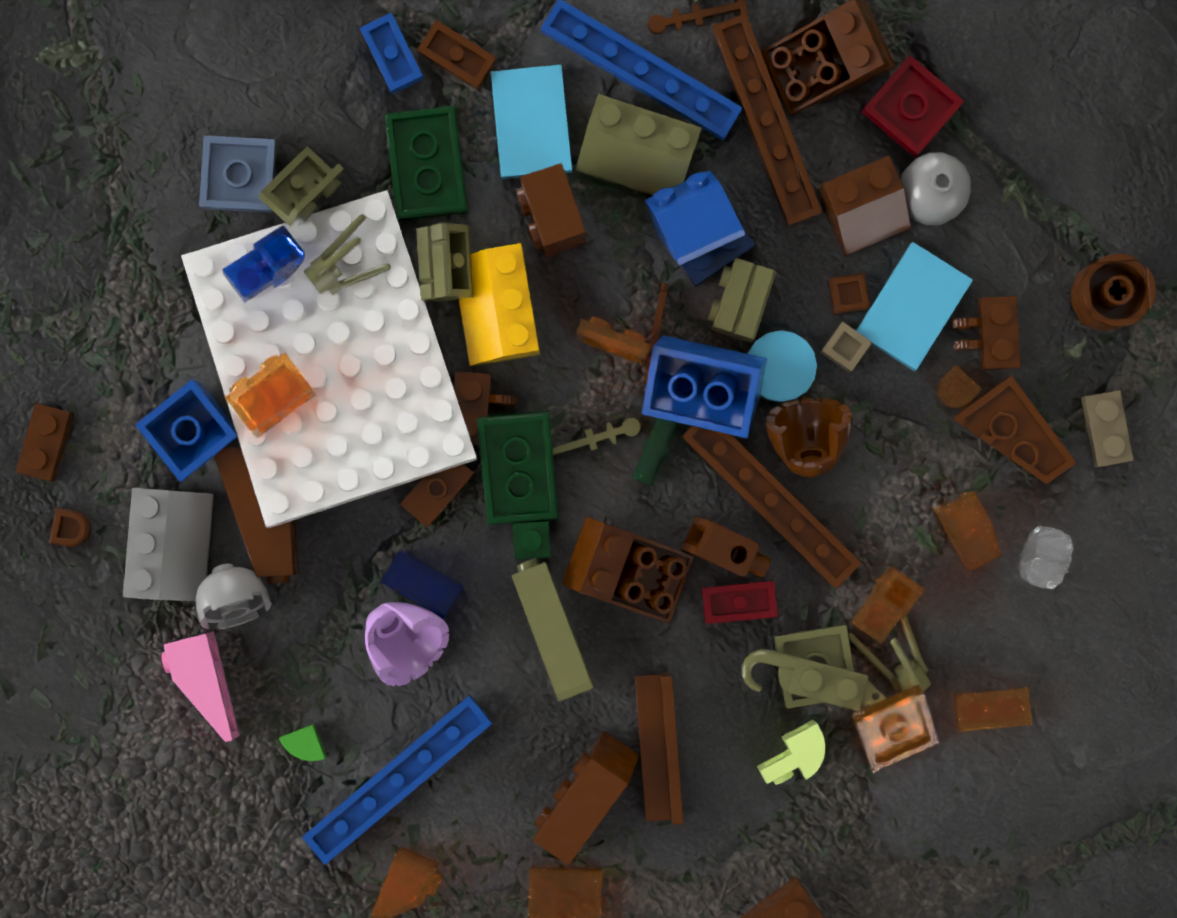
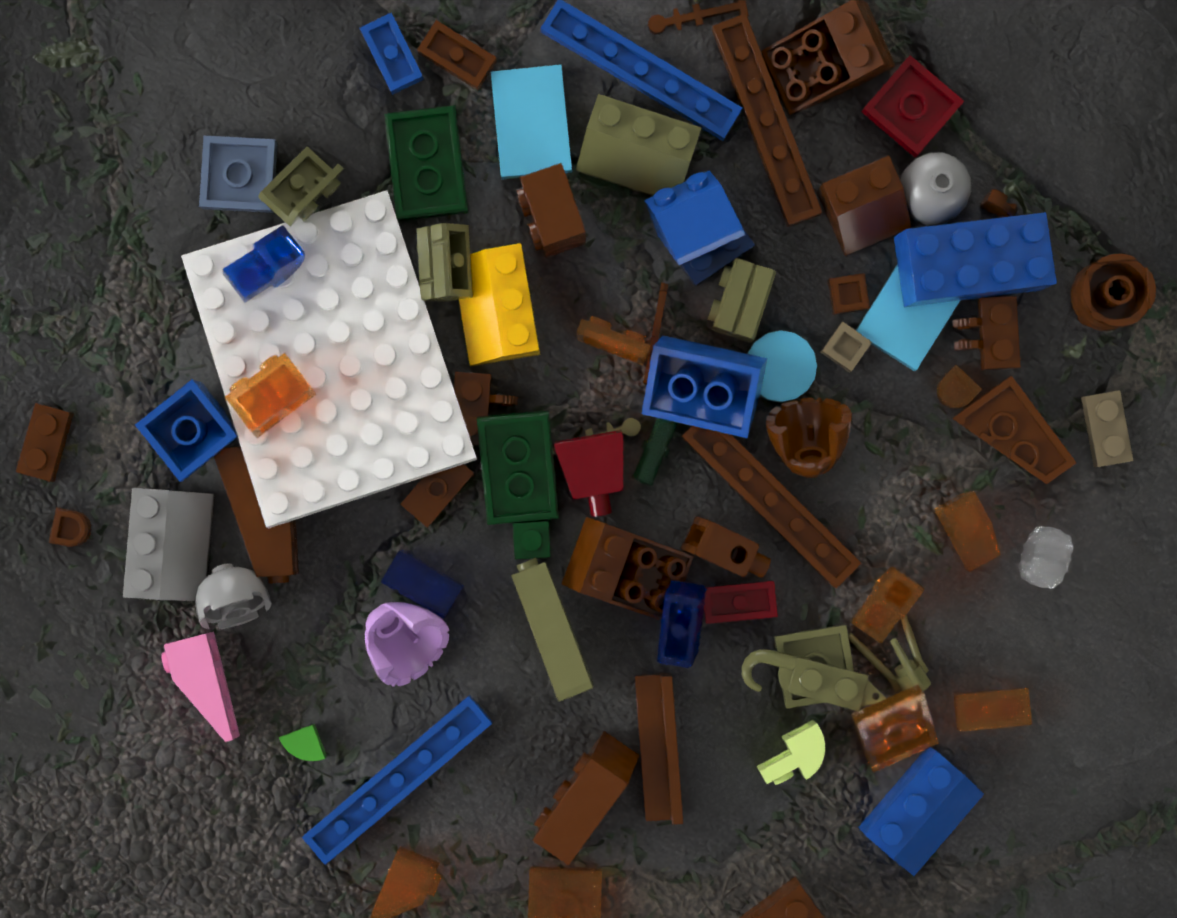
(324, 272): olive plant -> none
(593, 468): none -> dark red torso
(681, 624): none -> clear blue brick
(921, 810): none -> blue slope
(974, 259): none -> blue brick
(996, 203): none -> reddish brown tile

